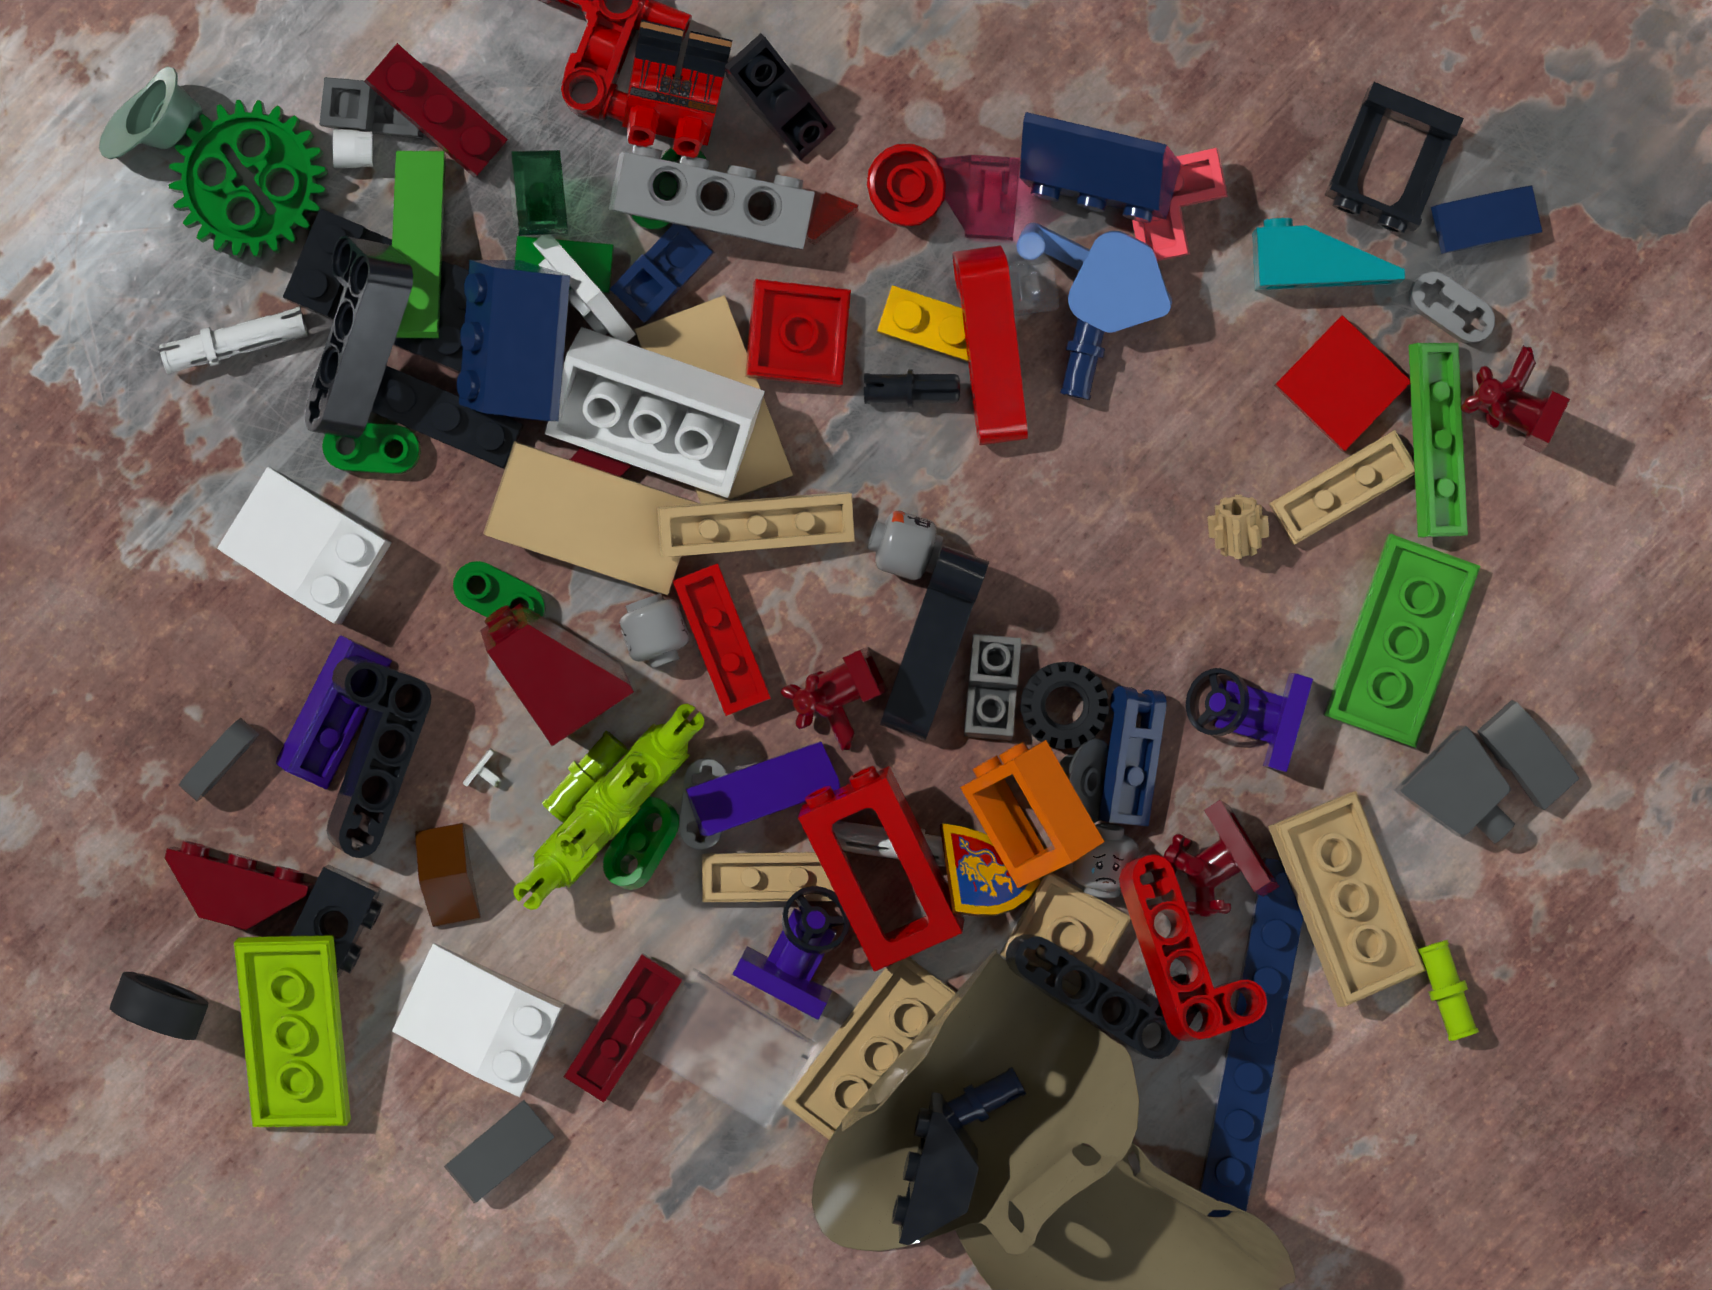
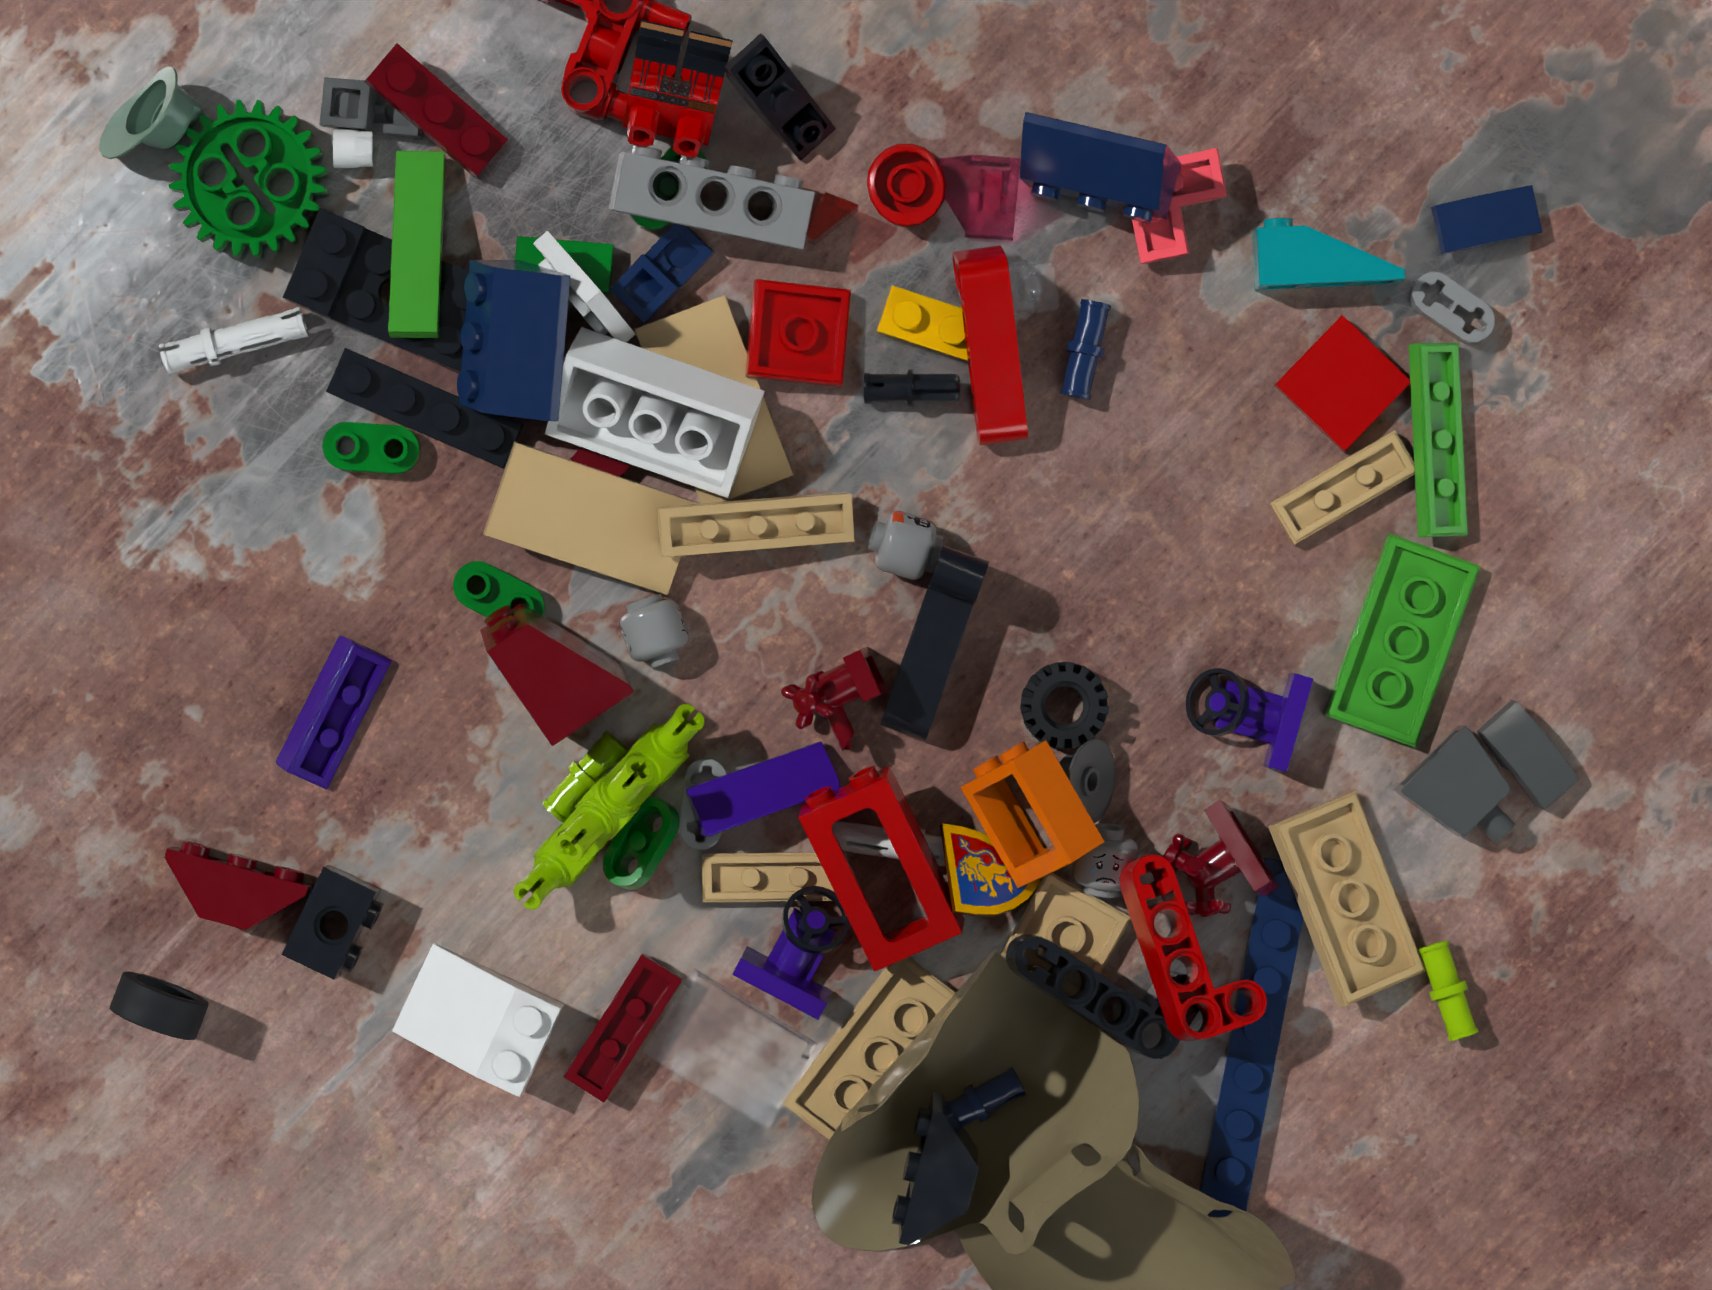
(218, 759): dark grey beam -> none
(292, 1031): lime tile -> none
(304, 546): white slope -> none
(361, 335): black beam -> none
(367, 759): black beam -> none
(446, 874): reddish brown slope -> none
(483, 771): white piece -> none
(499, 1151): dark grey slope -> none
(537, 193): clear green slope -> none
(721, 639): red plate -> none
(992, 687): dark grey slope -> none
(1116, 278): medium blue piece -> none
(1132, 756): dark blue plate -> none
(1238, 526): tan gear -> none
(1440, 130): black panel -> none
(1514, 407): dark red piece -> none

